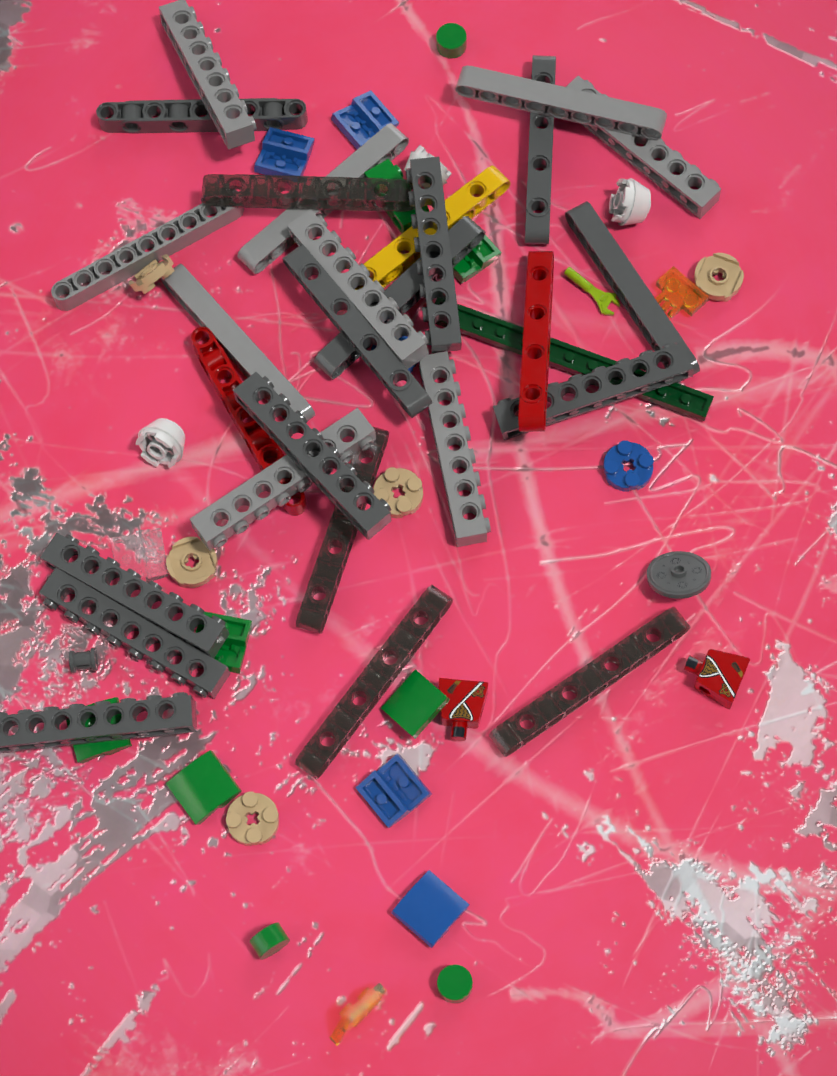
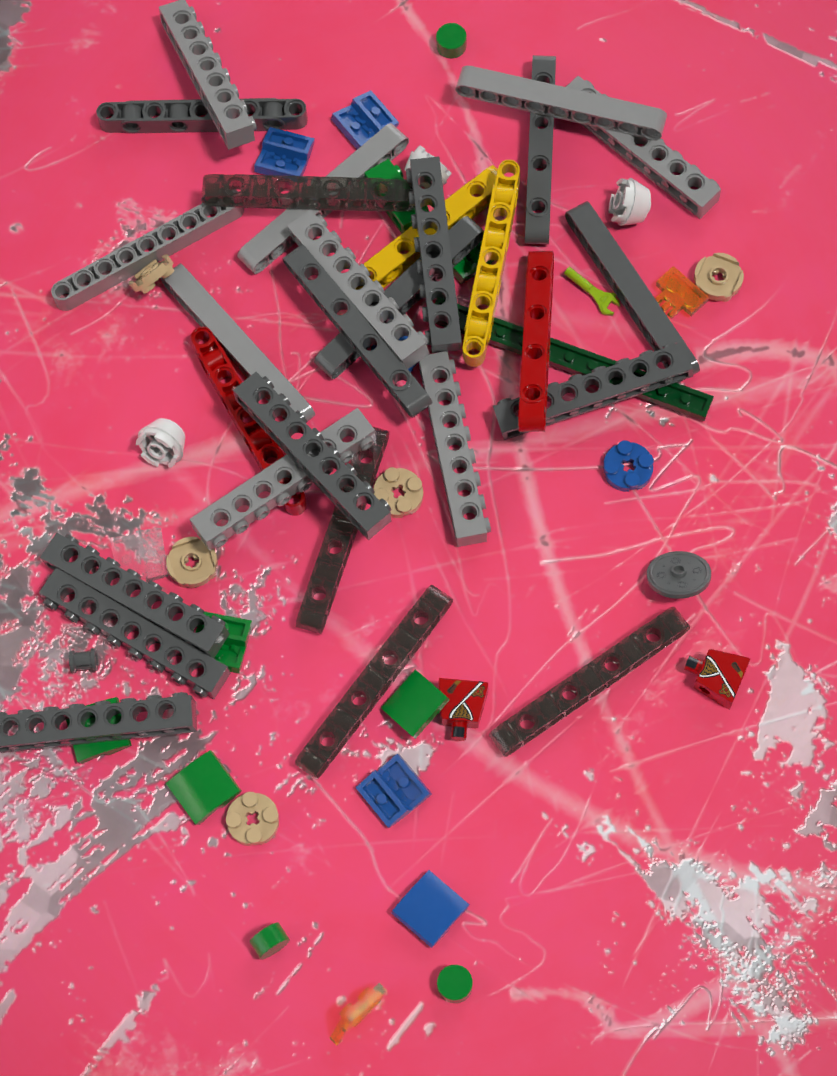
(489, 277): none -> yellow beam

